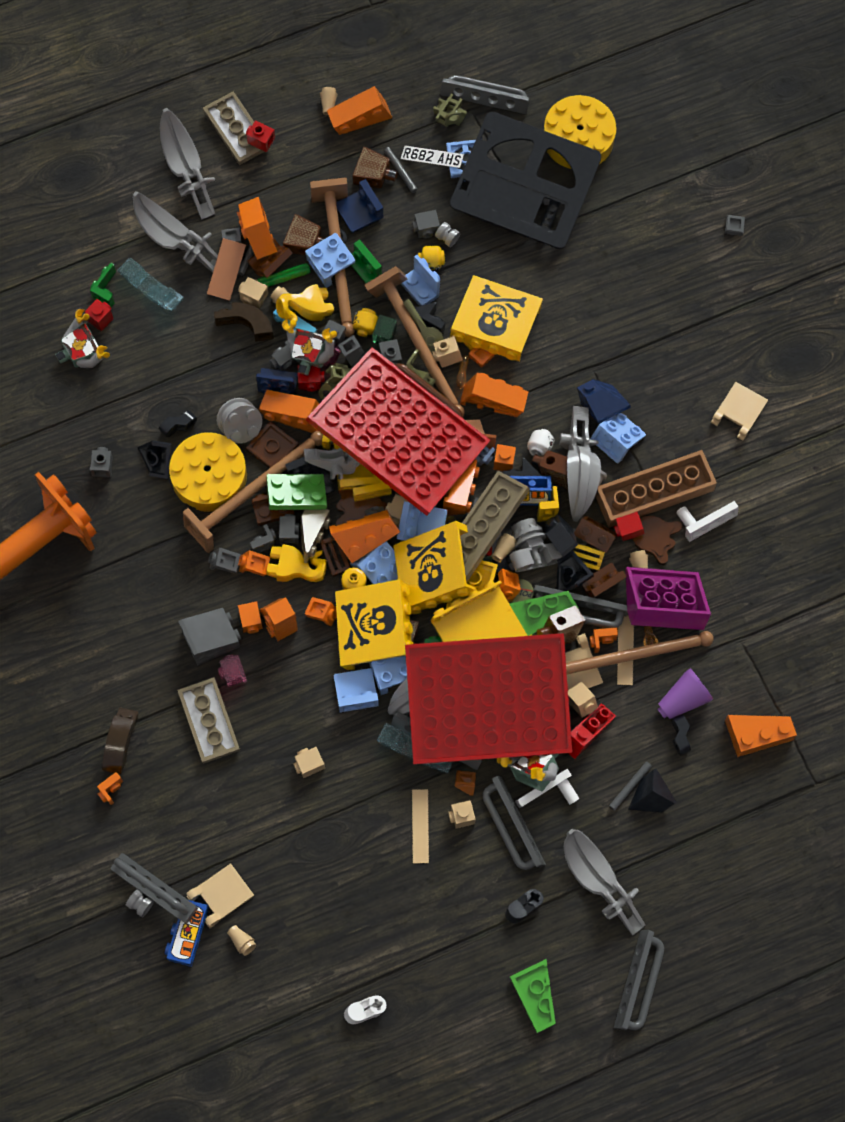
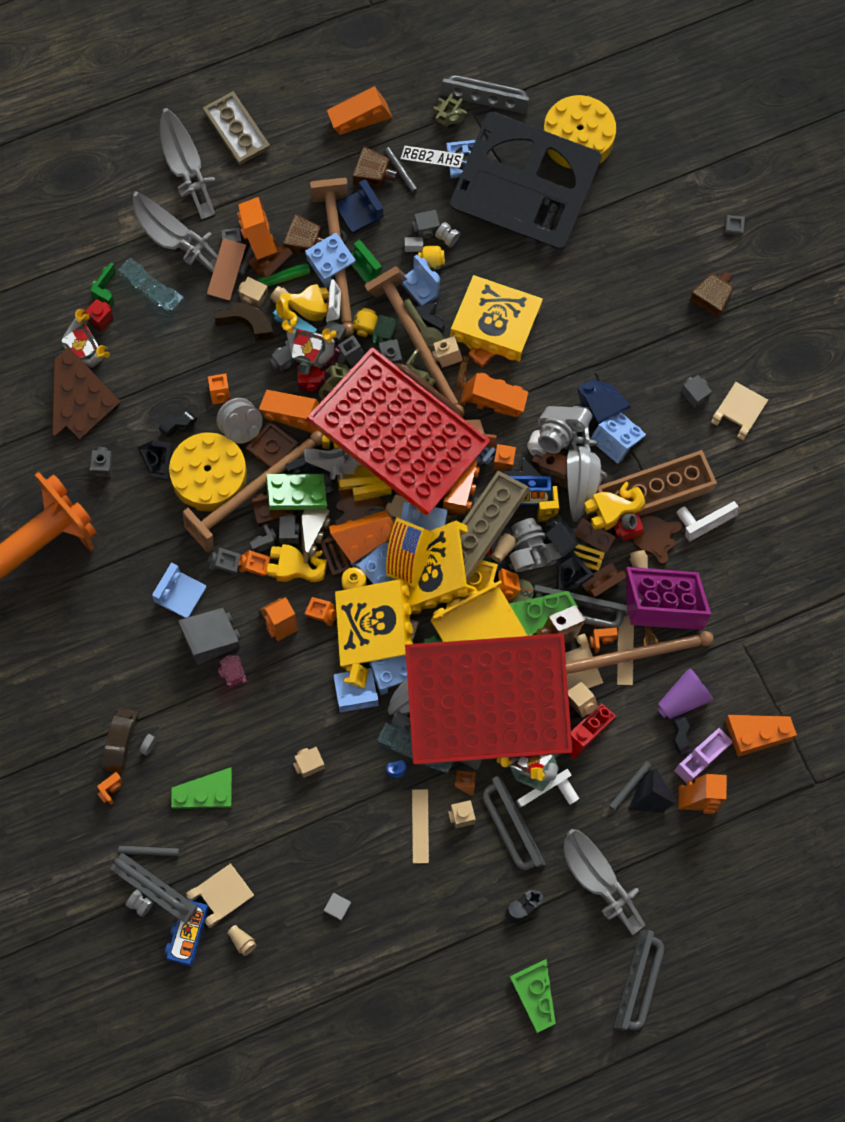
(78, 396): none -> reddish brown wing
(148, 744): none -> light grey tile
(148, 851): none -> dark grey bar
(178, 592): none -> light blue bracket
(205, 792): none -> bright green wing
(208, 720): piece -> none
(219, 389): none -> orange bracket
(250, 617): orange brick -> none
(260, 136): red brick -> none
(277, 381): dark blue bracket -> none
(328, 98): tan cone -> none
(333, 302): none -> white slope
(337, 906): none -> light grey tile
(358, 676): none -> yellow tile
(374, 1007): white piece -> none
(396, 769): none -> blue piece
(407, 552): none -> yellow slope
(413, 244): none -> light grey tile
(558, 425): none -> light grey beam
(612, 507): none -> yellow hips
(629, 521): none -> dark grey hinge
(696, 390): none -> dark grey brick
(703, 755): none -> lavender slope
(705, 794): none -> orange wedge
(713, 293): none -> reddish brown torso

